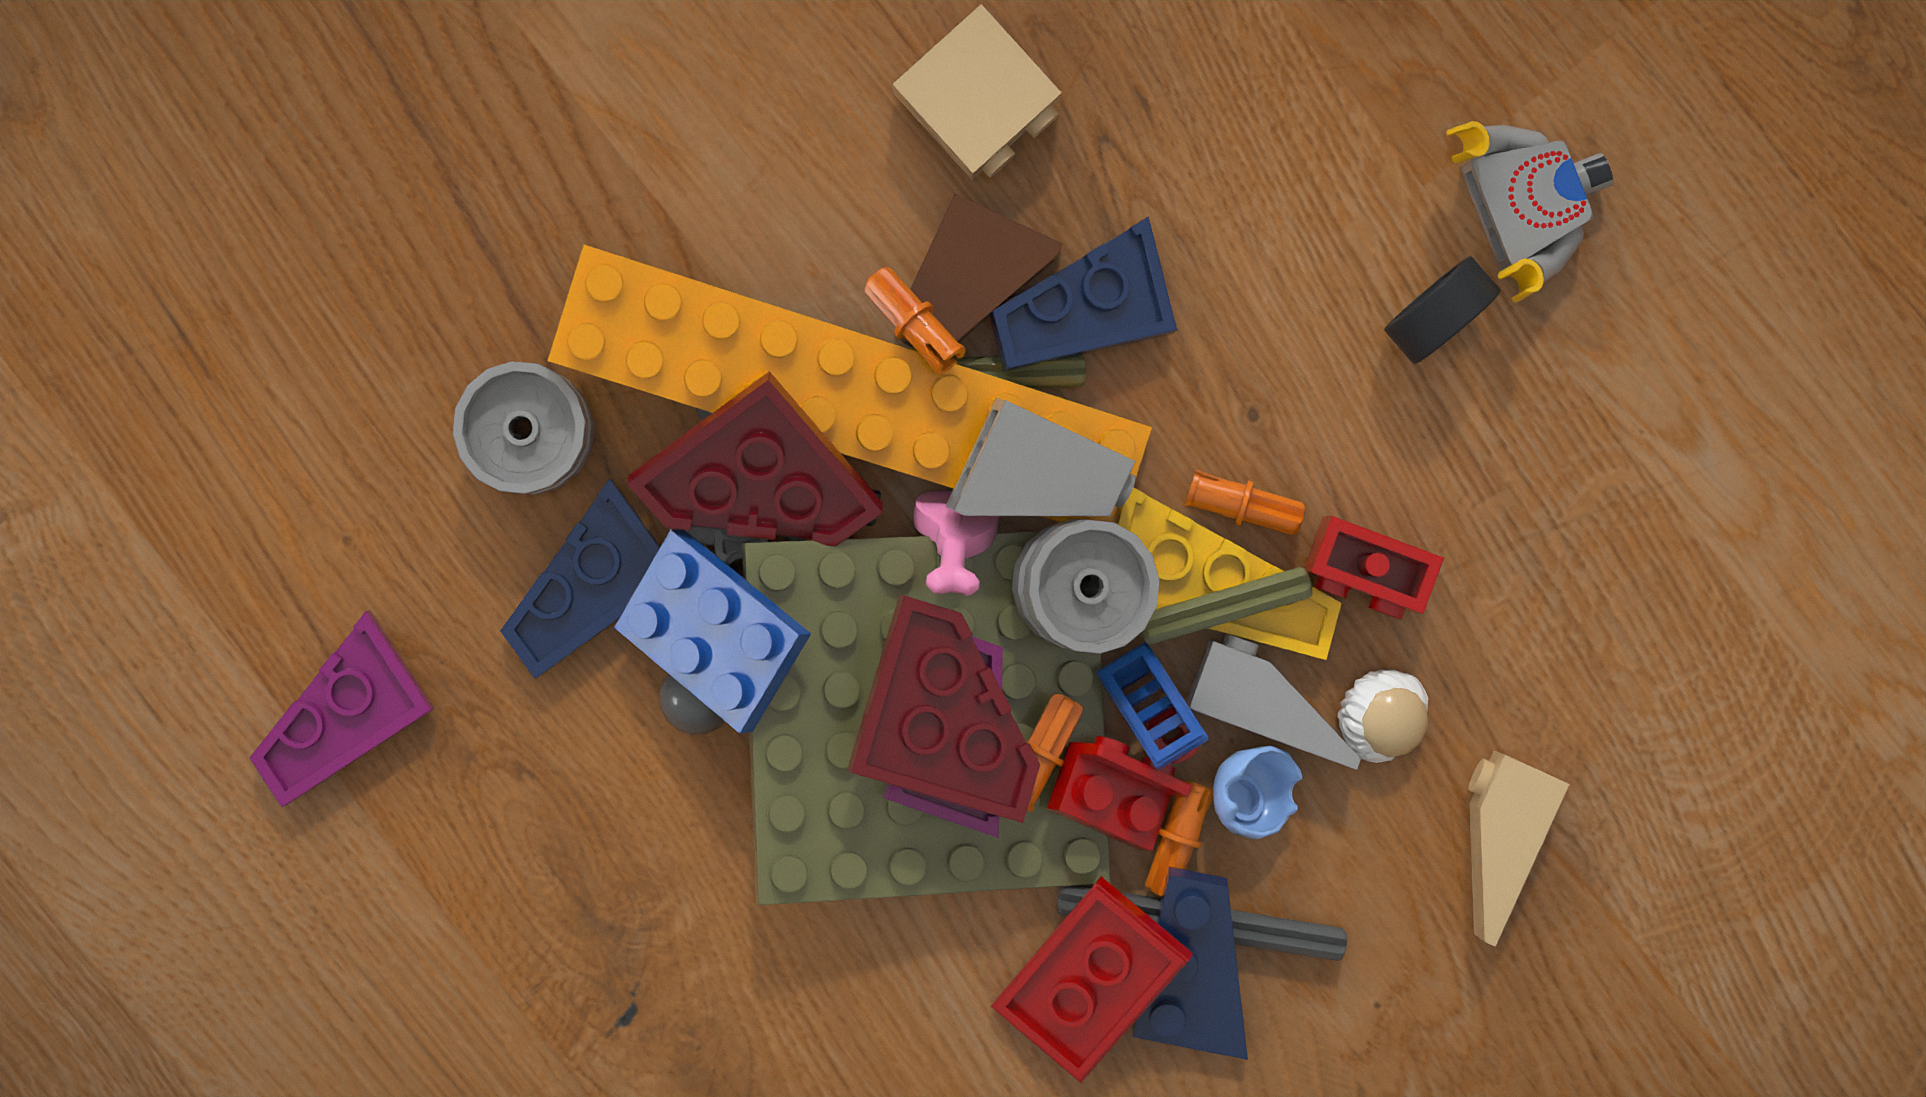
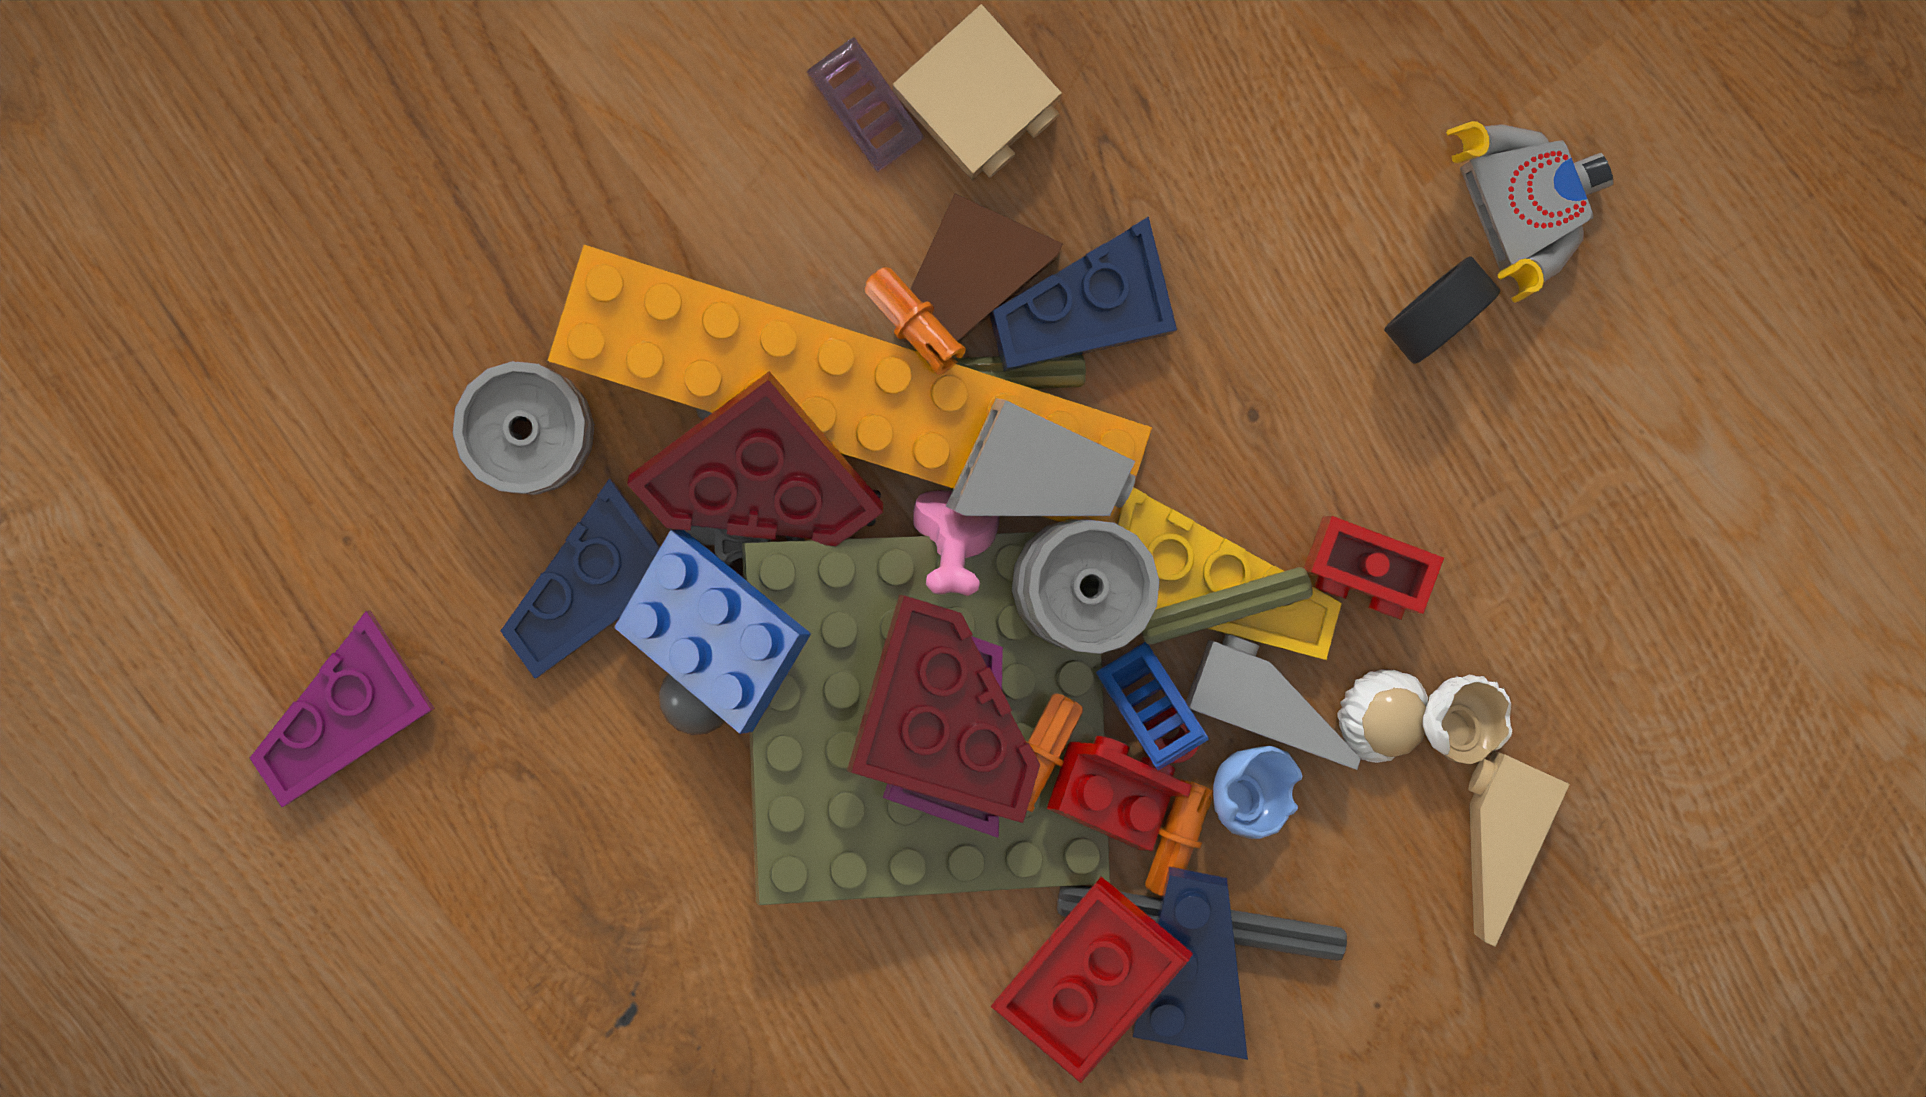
(836, 62): none -> slope
(1245, 503): orange axle -> none
(1467, 718): none -> tan hair

